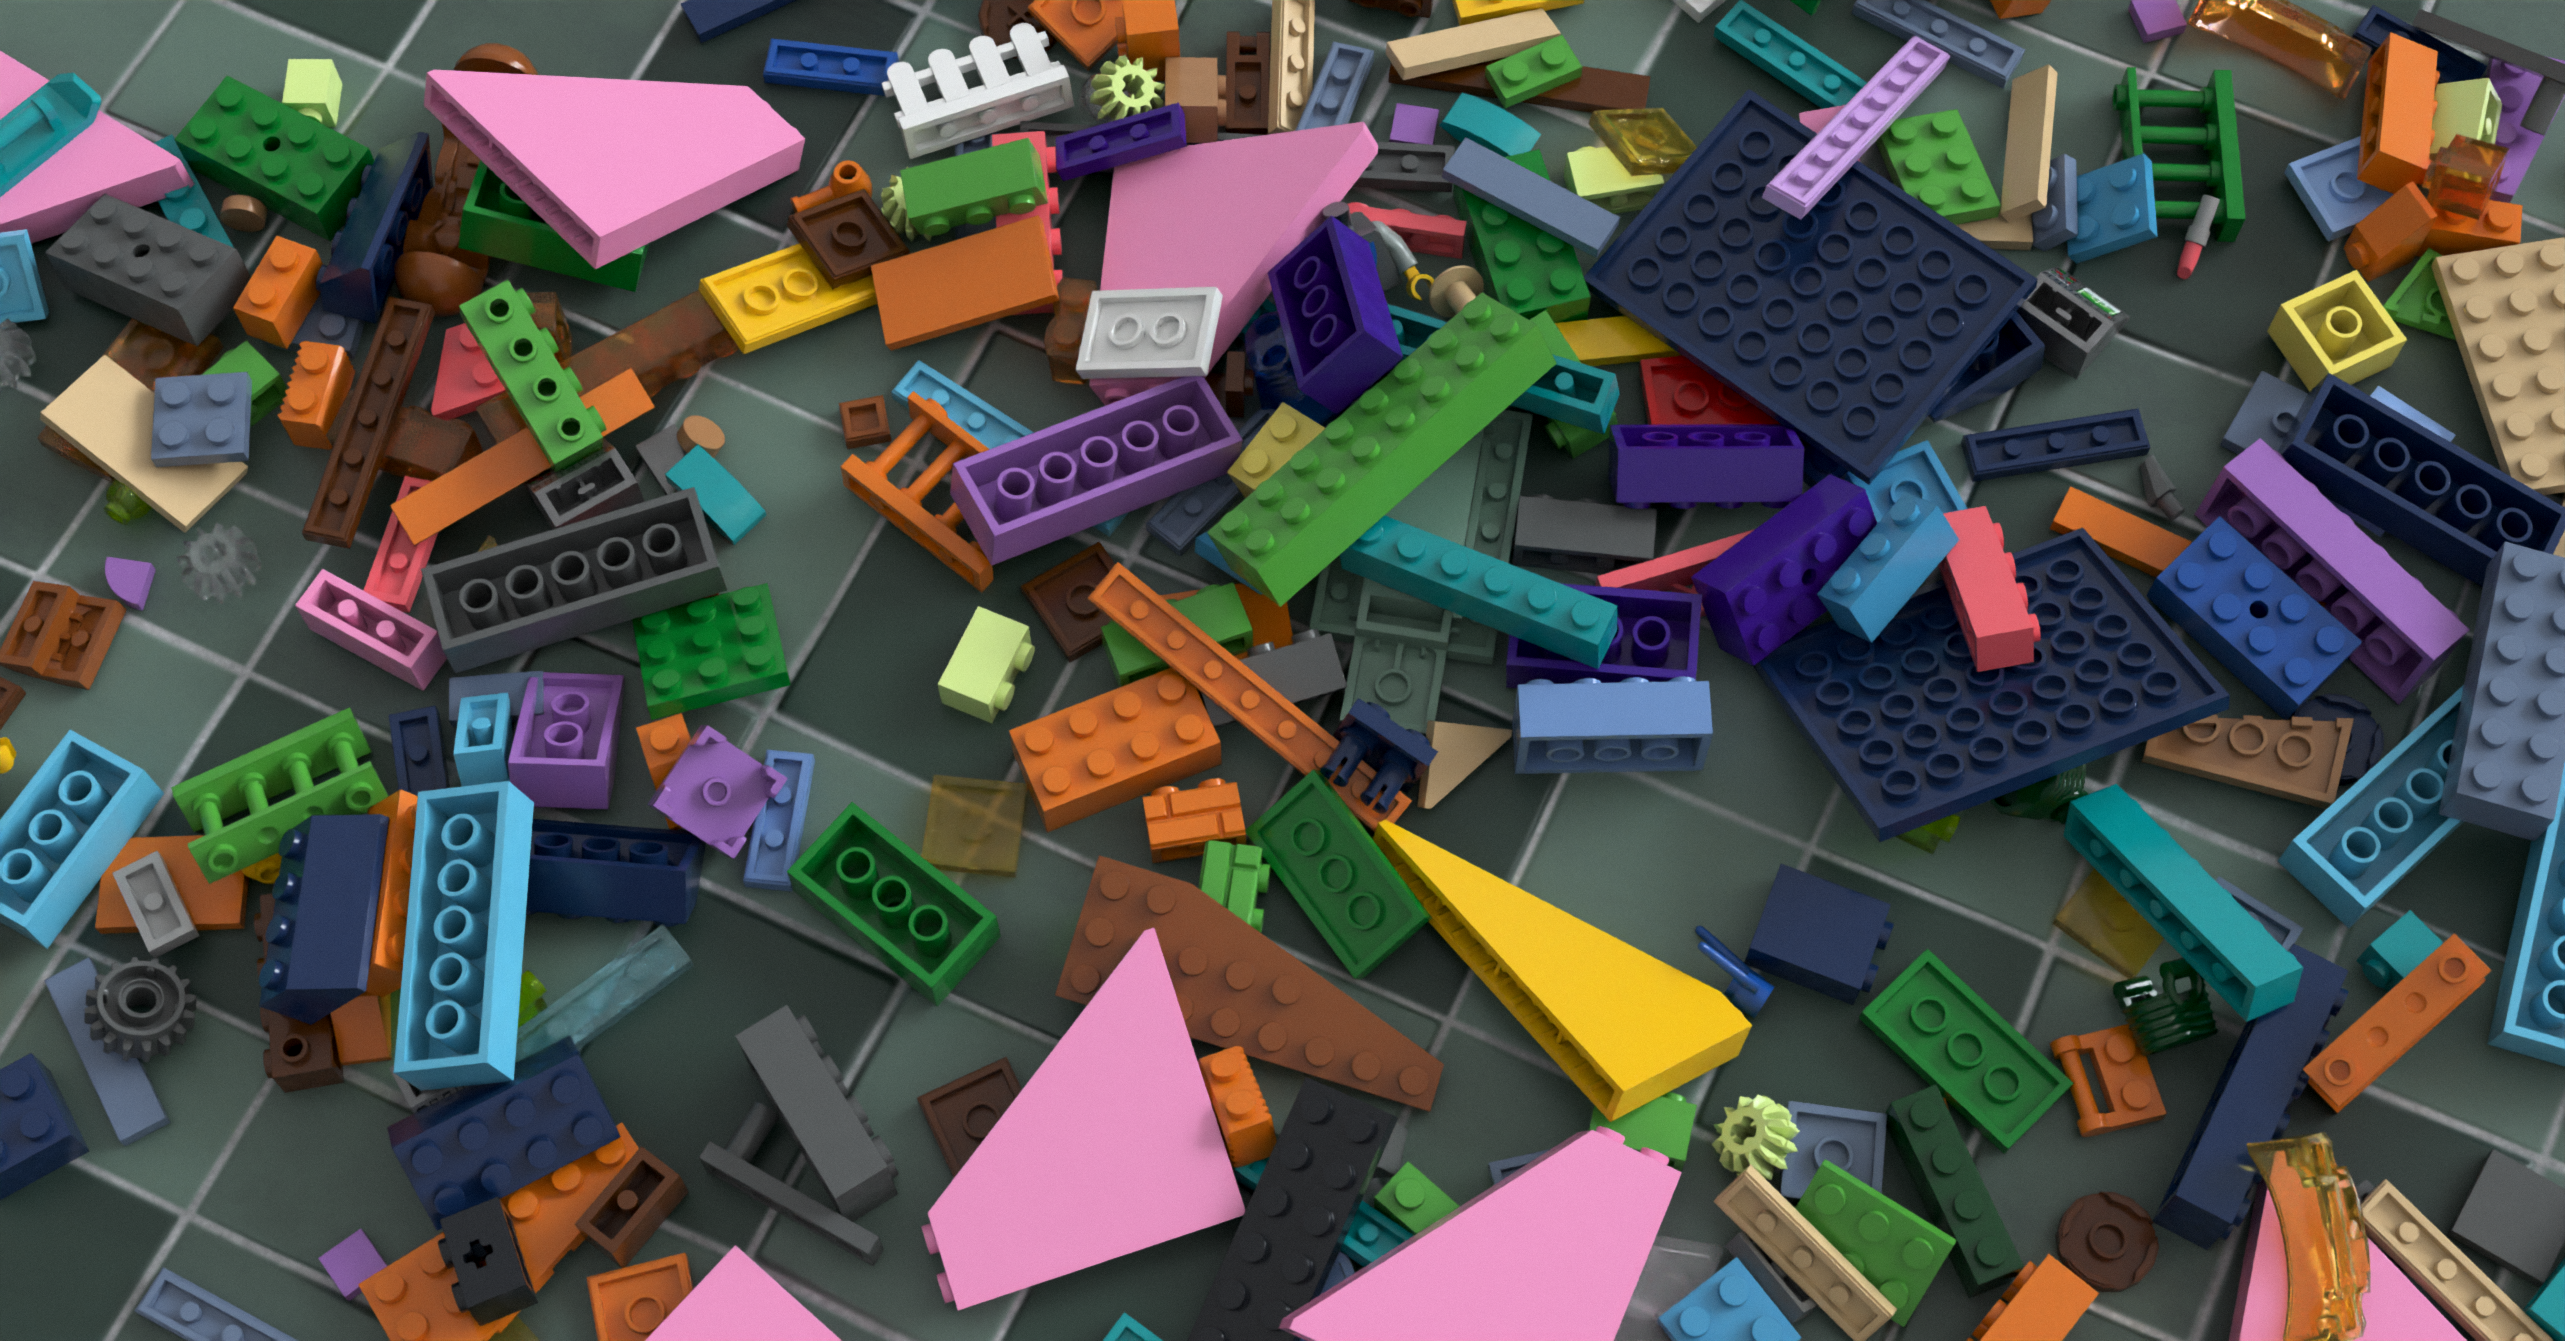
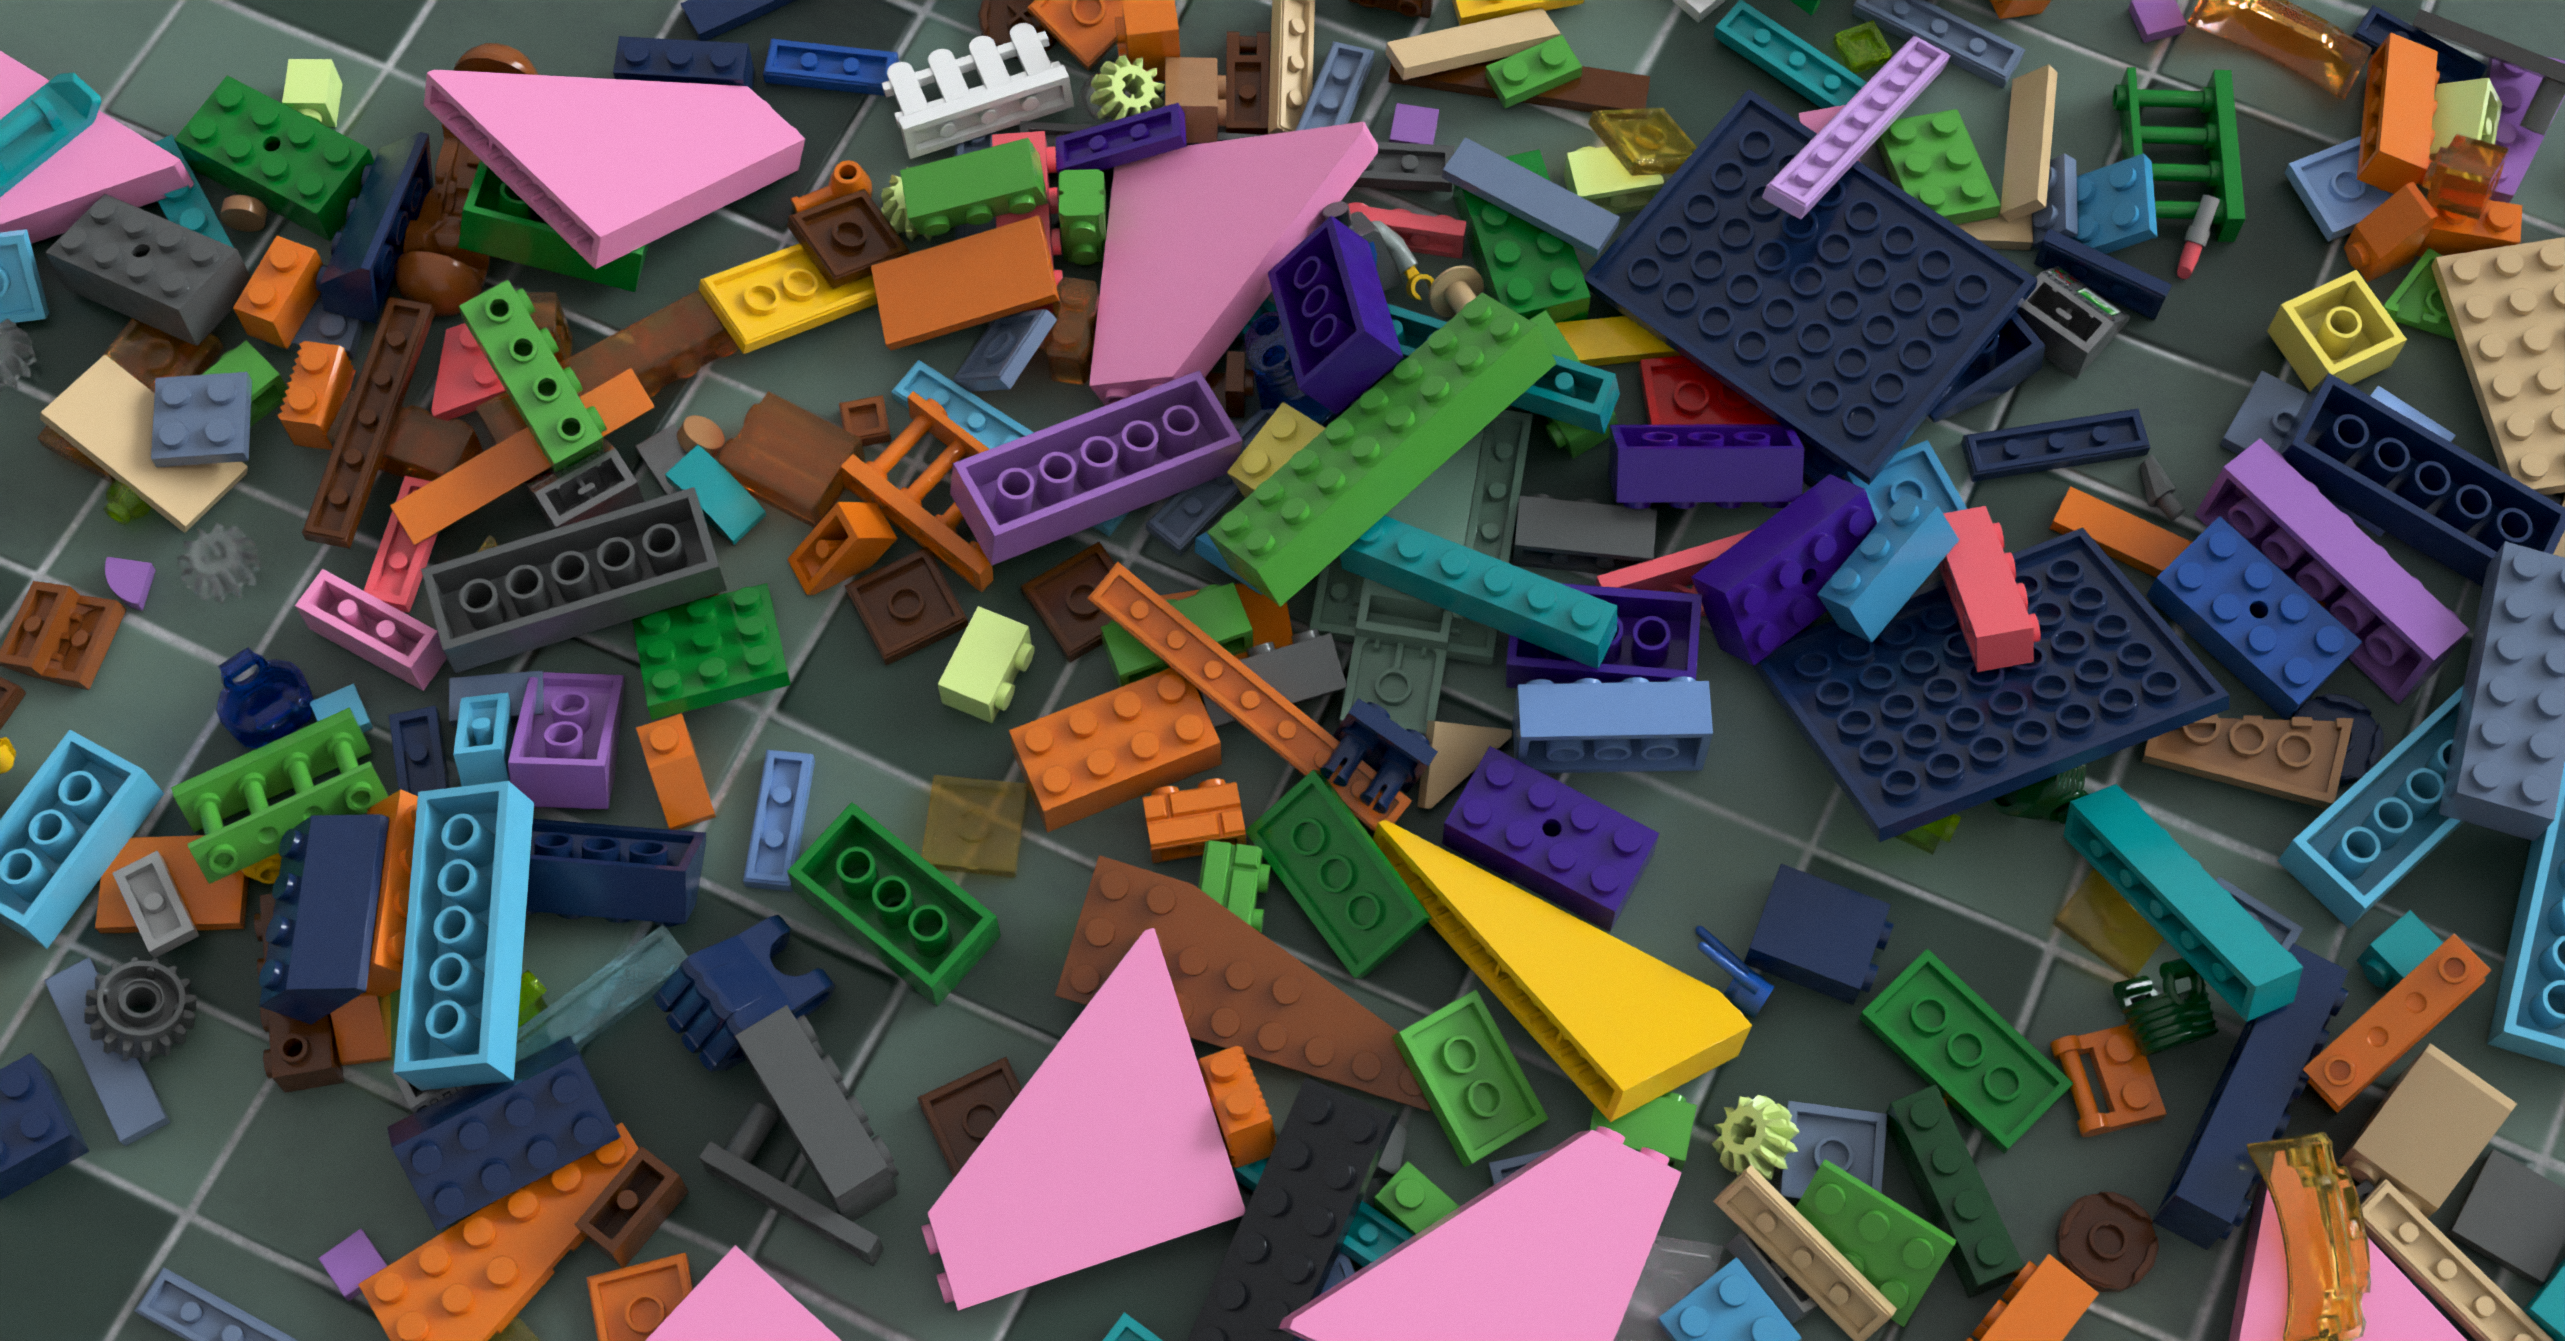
(266, 703): none -> clear blue piece
(341, 700): none -> medium azure tile
(486, 1235): black brick -> none
(684, 61): none -> dark blue brick
(716, 791): medium lavender panel -> none
(734, 987): none -> dark blue piece
(790, 458): none -> clear orange brick
(841, 545): none -> orange slope
(906, 606): none -> reddish brown tile
(1004, 351): none -> sand blue plate
(1083, 215): none -> bright green brick
(1149, 333): white plate -> none
(1470, 1078): none -> bright green plate
(1488, 126): teal slope -> none
(1586, 863): none -> dark purple brick
(1862, 47): none -> clear neon green tile
(2104, 274): none -> dark blue tile
(2428, 1130): none -> tan slope

